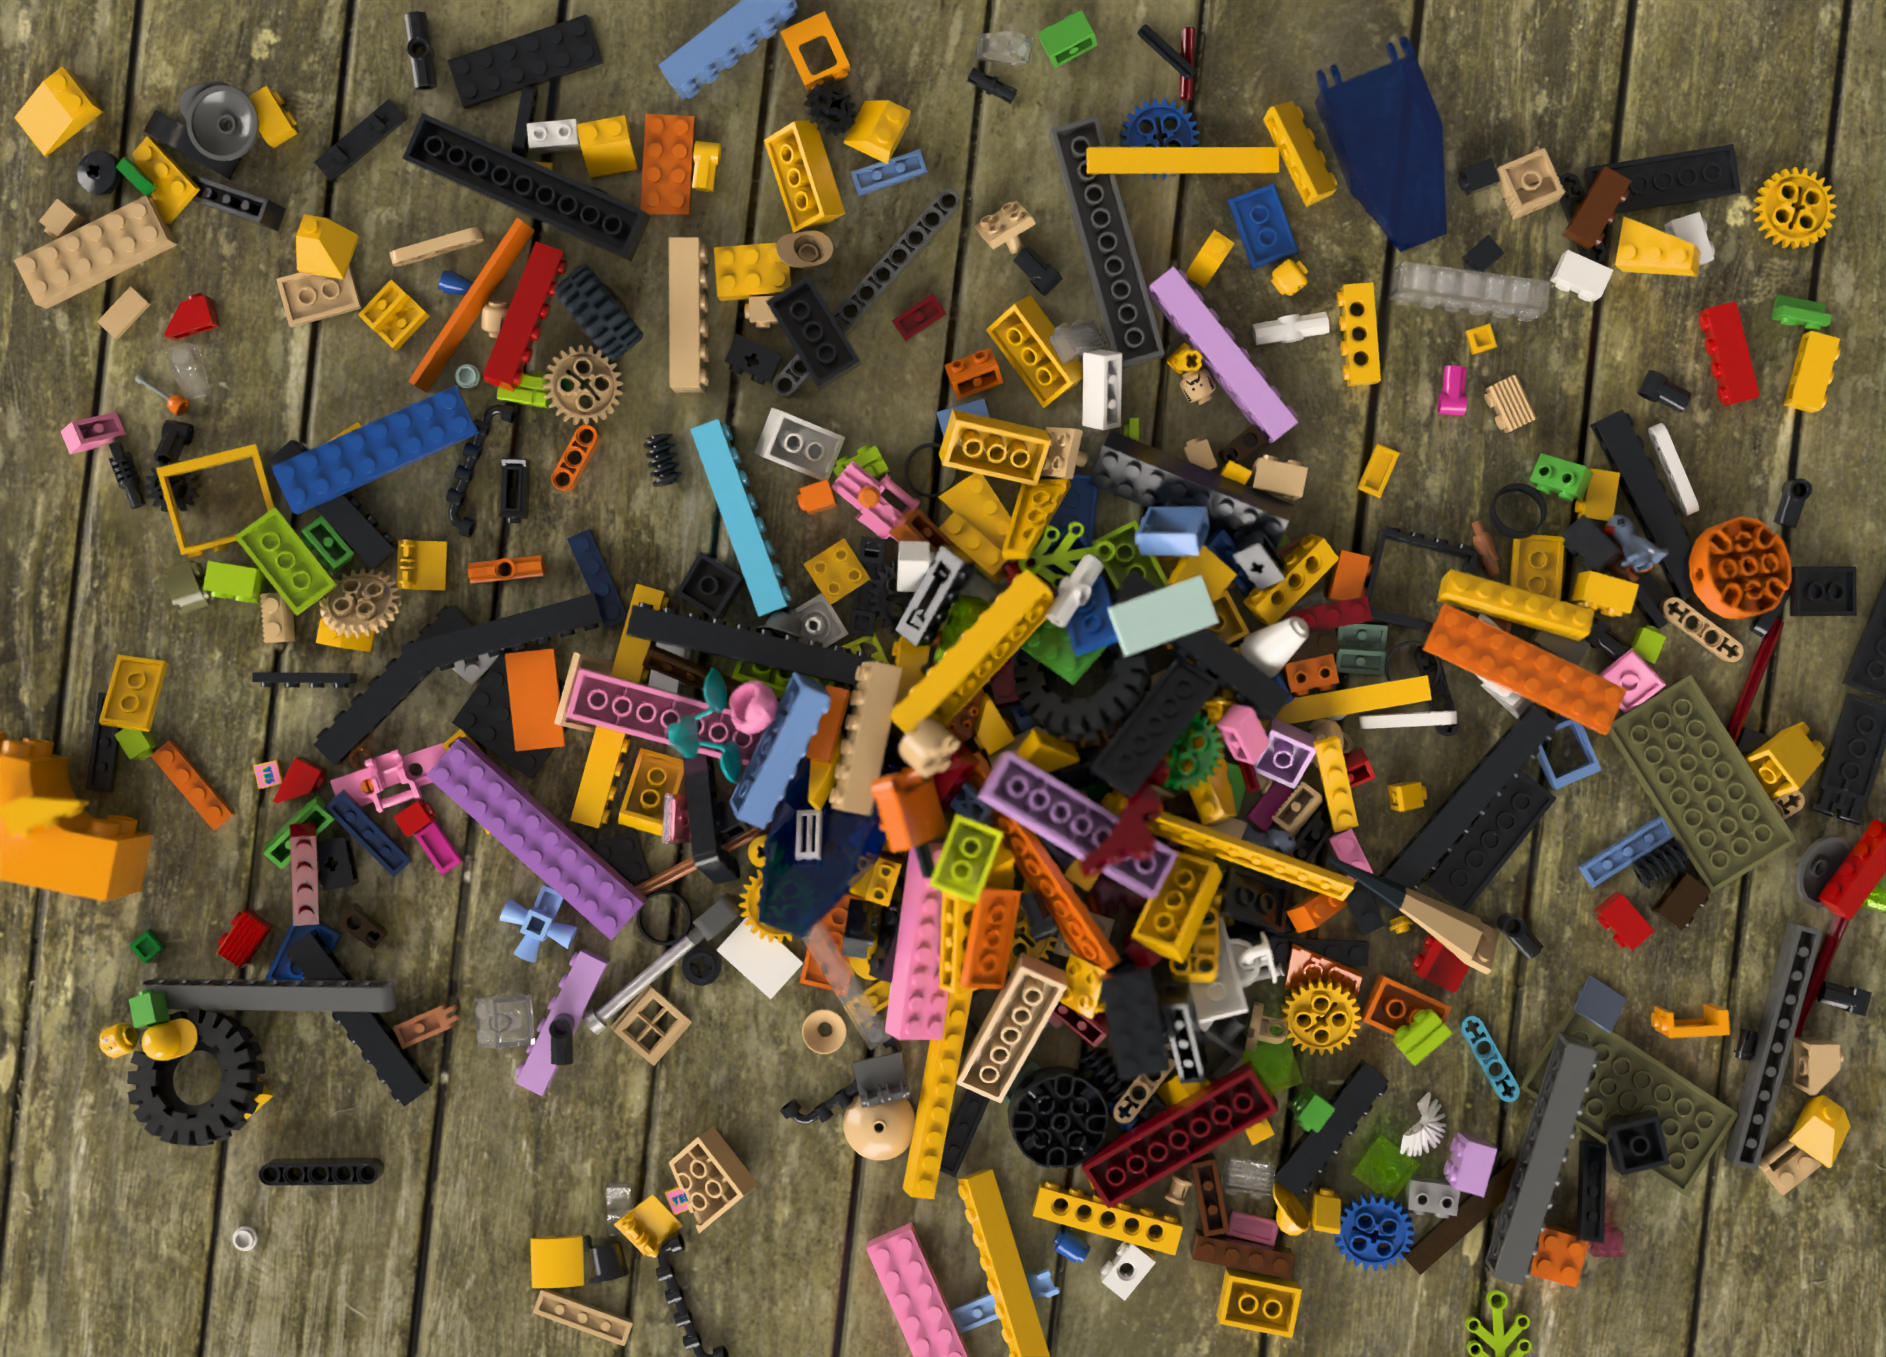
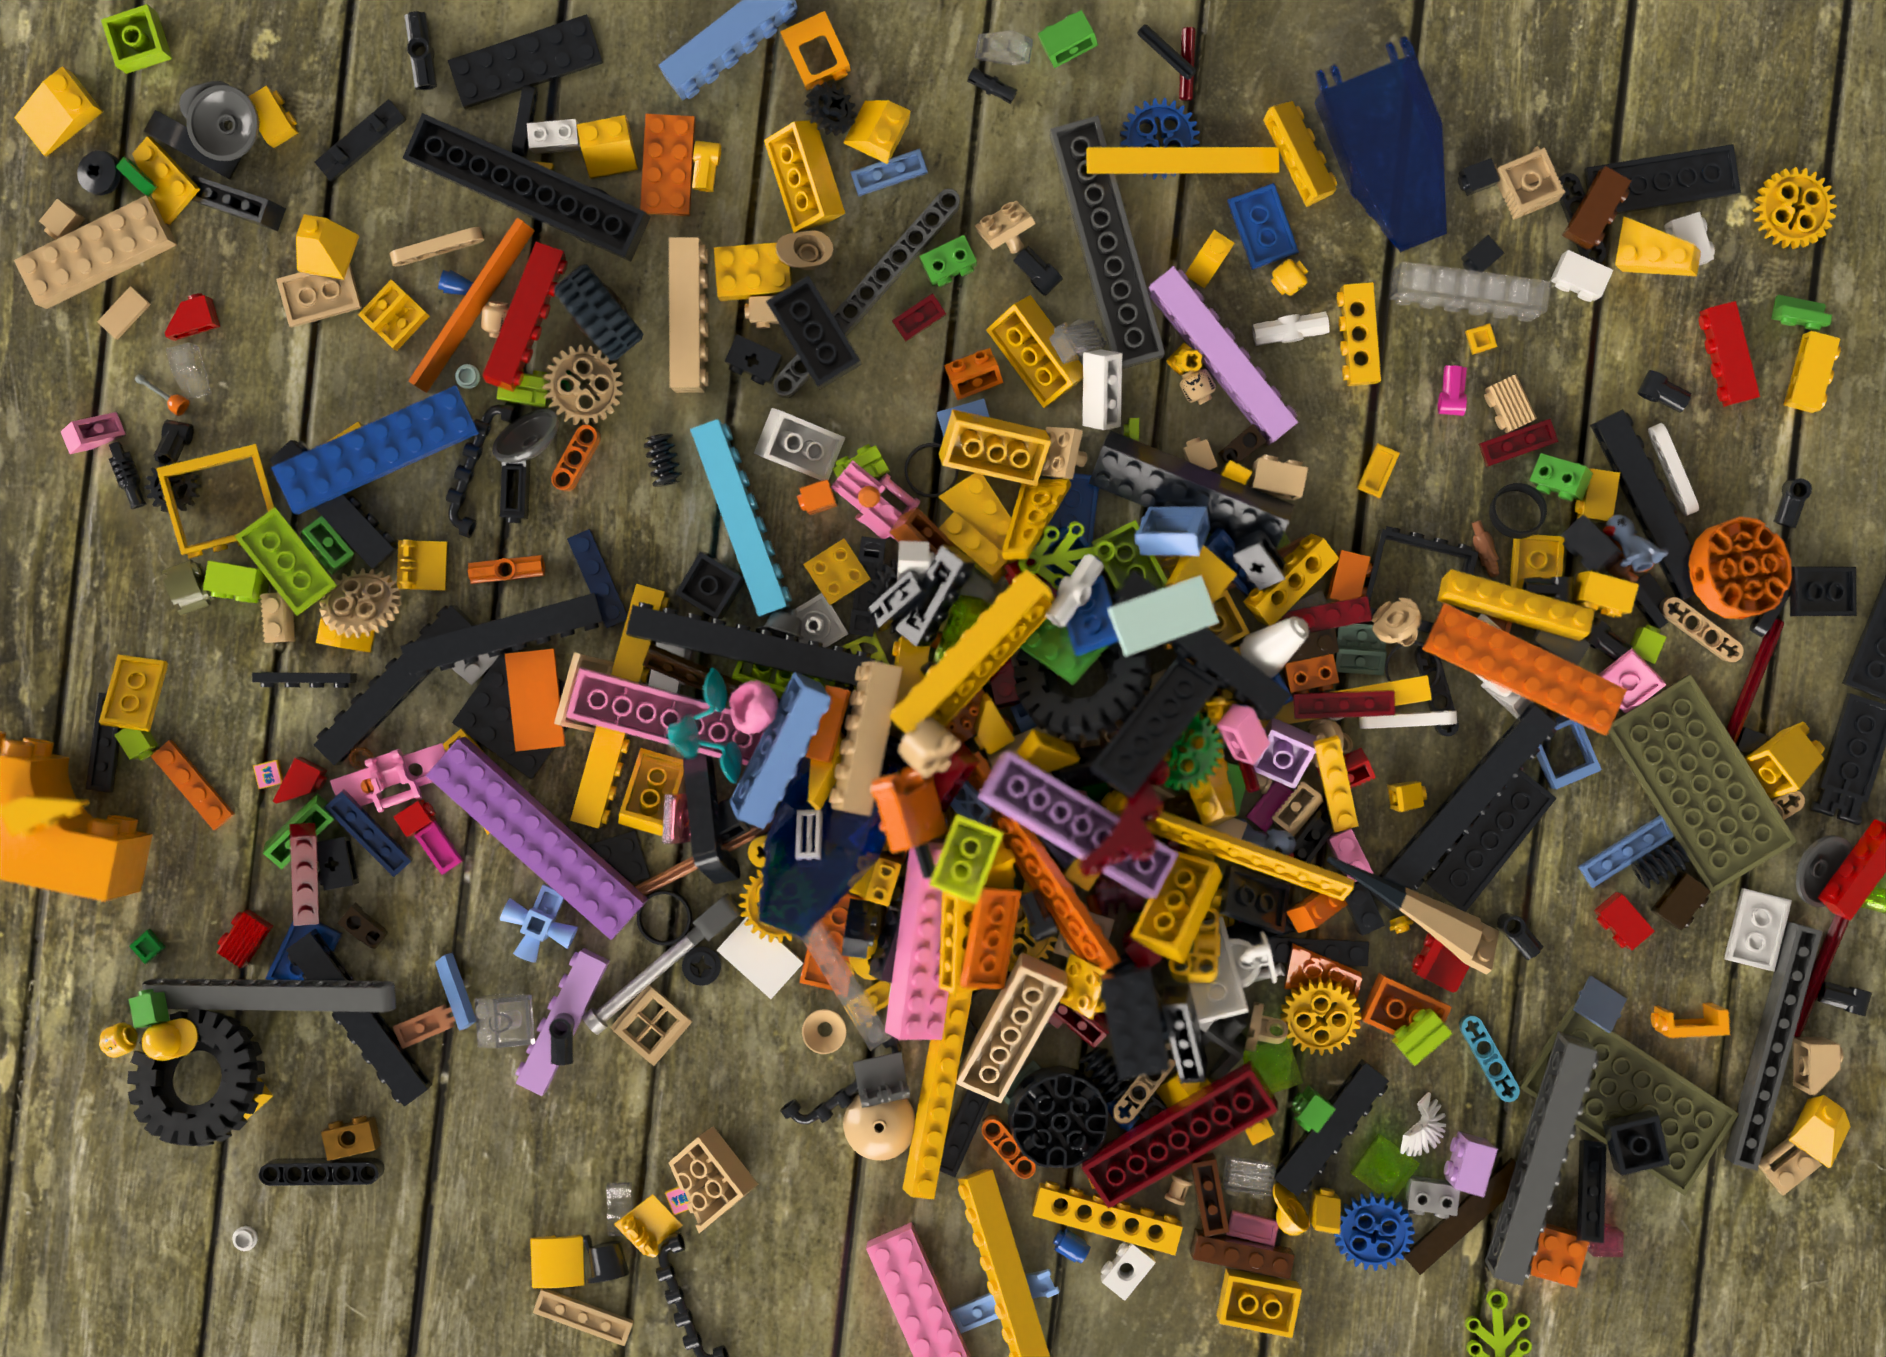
(136, 39): none -> lime brick
(338, 1145): none -> pearl gold brick
(455, 991): none -> medium blue tile
(526, 436): none -> dark grey dish
(896, 600): none -> plate
(948, 261): none -> bright green brick
(1003, 1135): none -> orange beam
(1344, 704): none -> dark red plate
(1397, 622): none -> tan tile
(1518, 442): none -> dark red plate
(1557, 587): none -> black piece
(1744, 1046): black pin -> none
(1758, 929): none -> white tile

